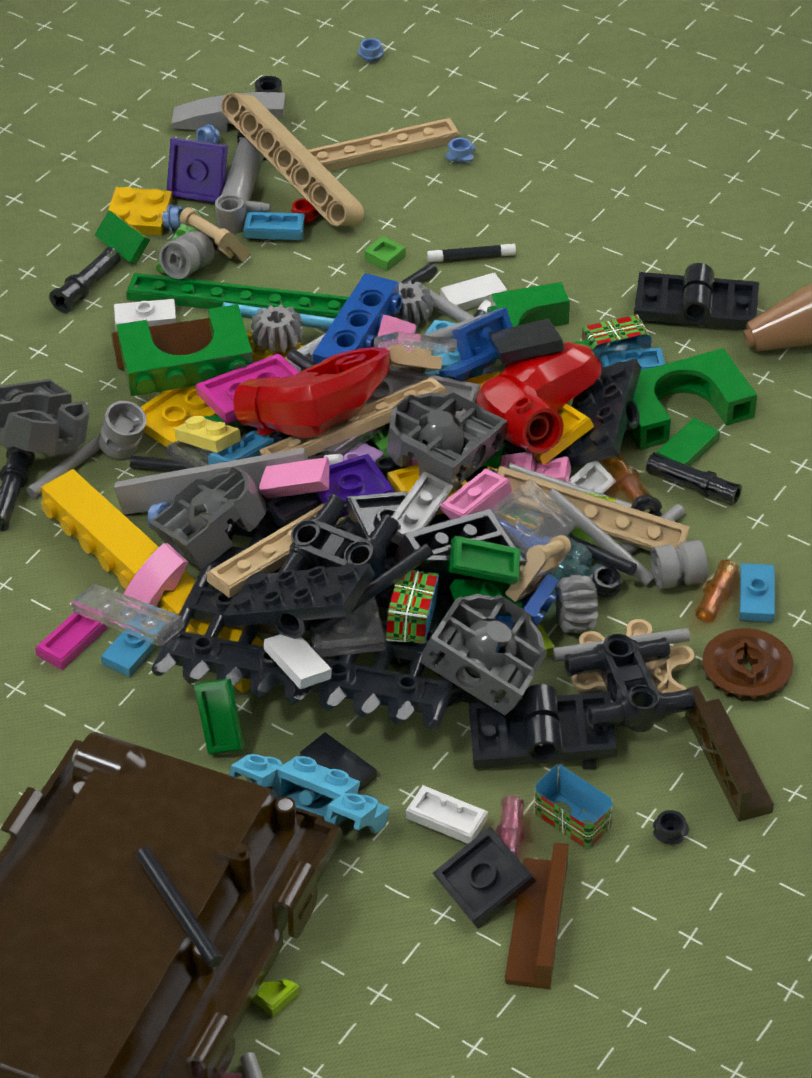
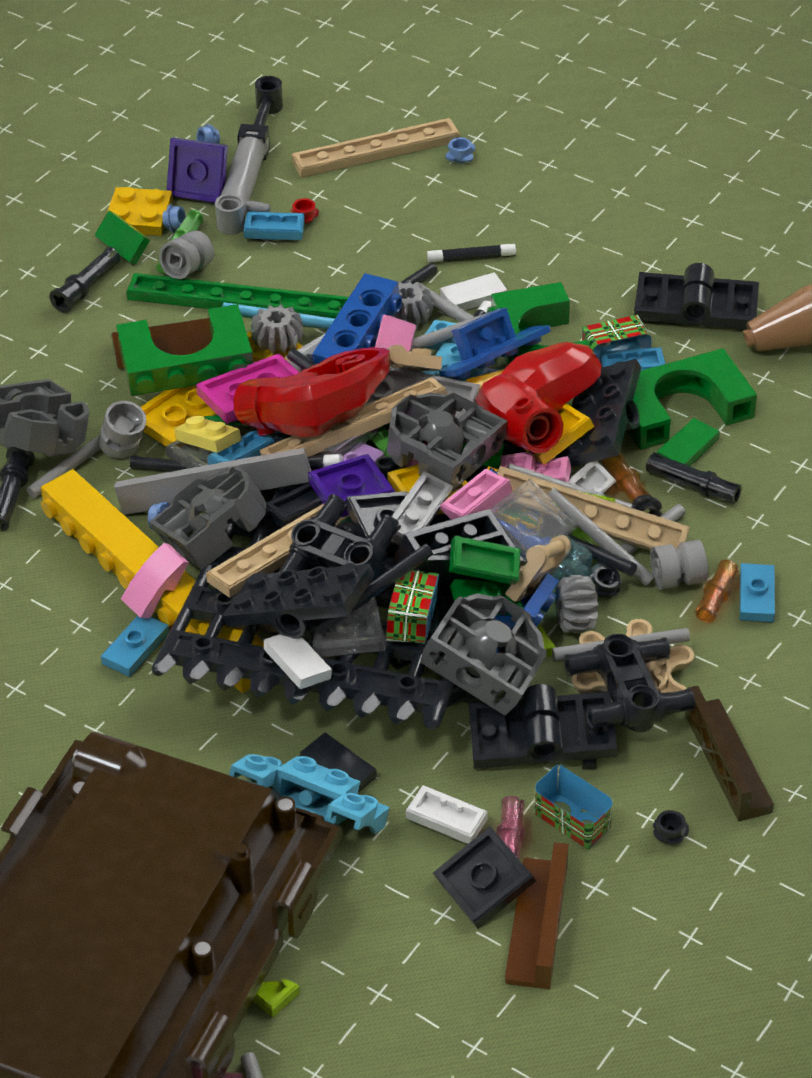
(69, 640): dark pink tile -> none
(128, 614): clear tile -> none
(156, 312): white plate -> none
(179, 907): black bar -> none
(209, 111): light grey slope -> none
(219, 716): green tile -> none
(227, 243): tan plate -> none
(292, 160): tan beam -> none
(295, 478): bright pink slope -> none
(371, 49): medium blue plate -> none
(385, 253): bright green tile -> none
(410, 341): clear tile -> none
(526, 341): black tile -> none
(765, 653): reddish brown gear -> none

